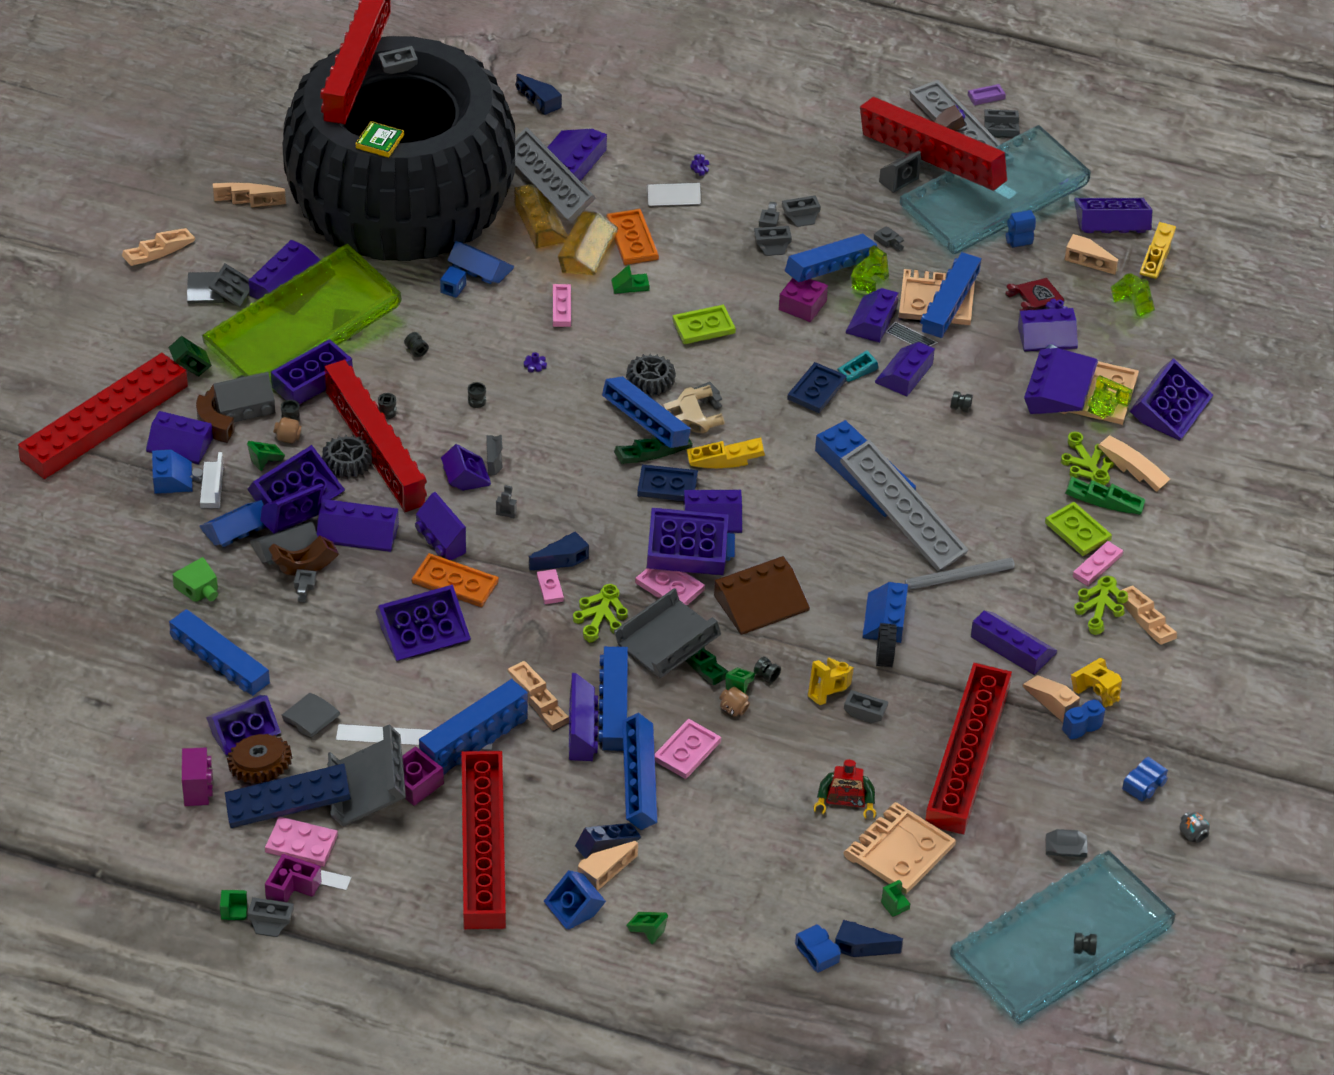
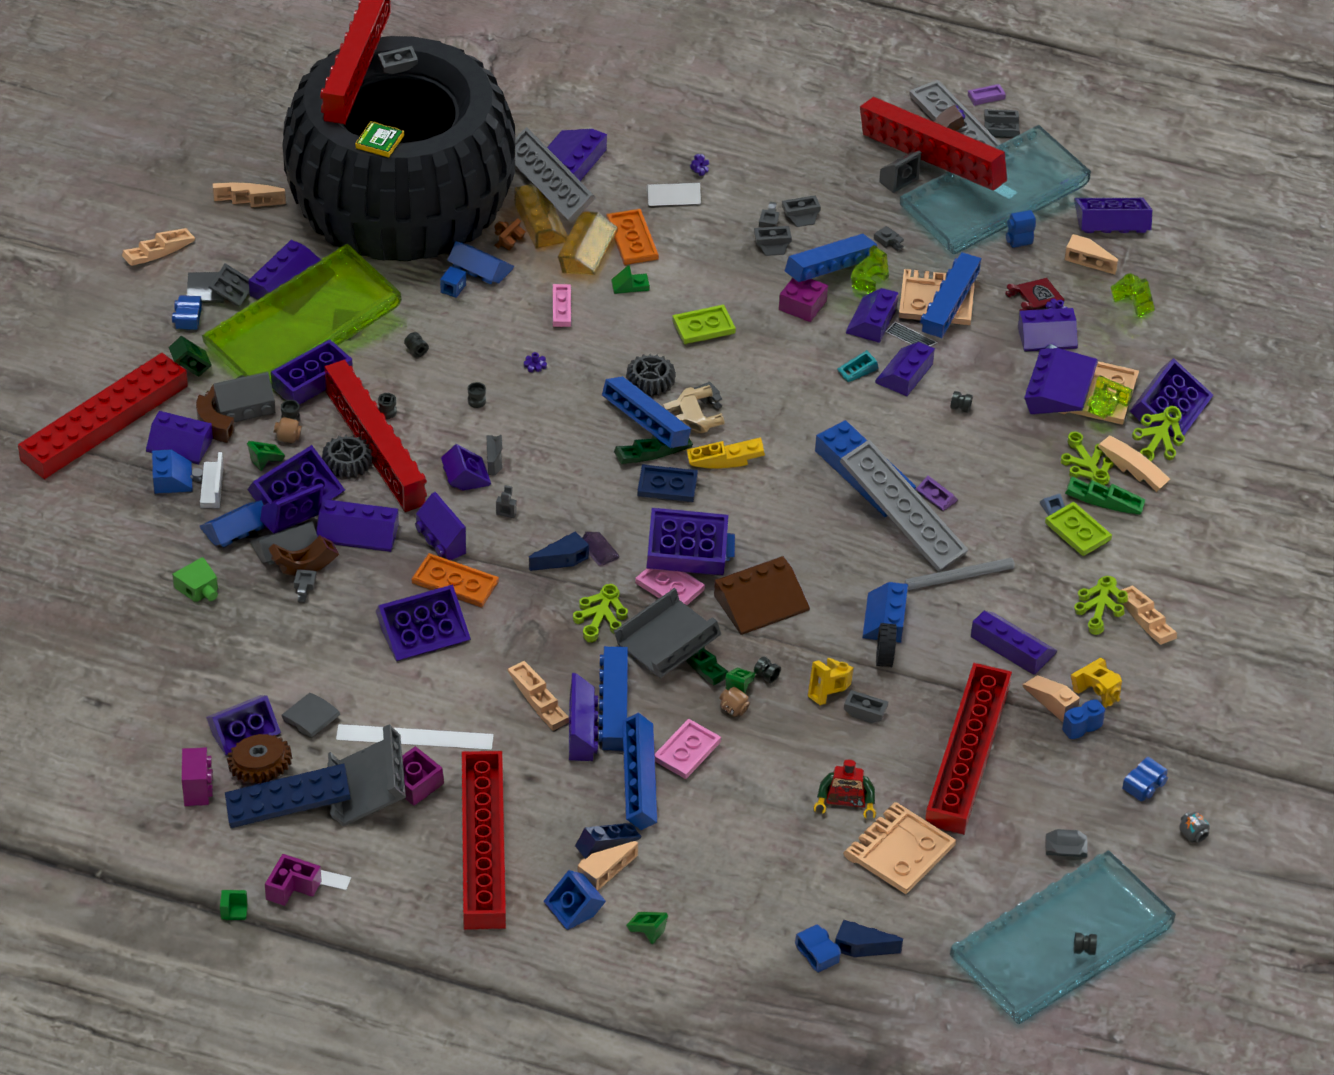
(187, 312): none -> blue brick
(219, 652): blue brick -> none
(269, 916): dark grey slope -> none
(301, 841): bright pink plate -> none
(476, 725): blue brick -> none
(506, 232): none -> dark orange hips
(541, 94): dark blue slope -> none
(550, 586): bright pink plate -> none
(599, 548): none -> clear purple slope
(717, 502): dark purple slope -> none
(816, 387): dark blue plate -> none
(893, 899): green panel -> none
(936, 493): none -> medium lavender slope
(1052, 504): none -> sand blue slope
(1097, 563): bright pink plate -> none
(1158, 250): yellow slope -> none
(1161, 432): none -> lime plant

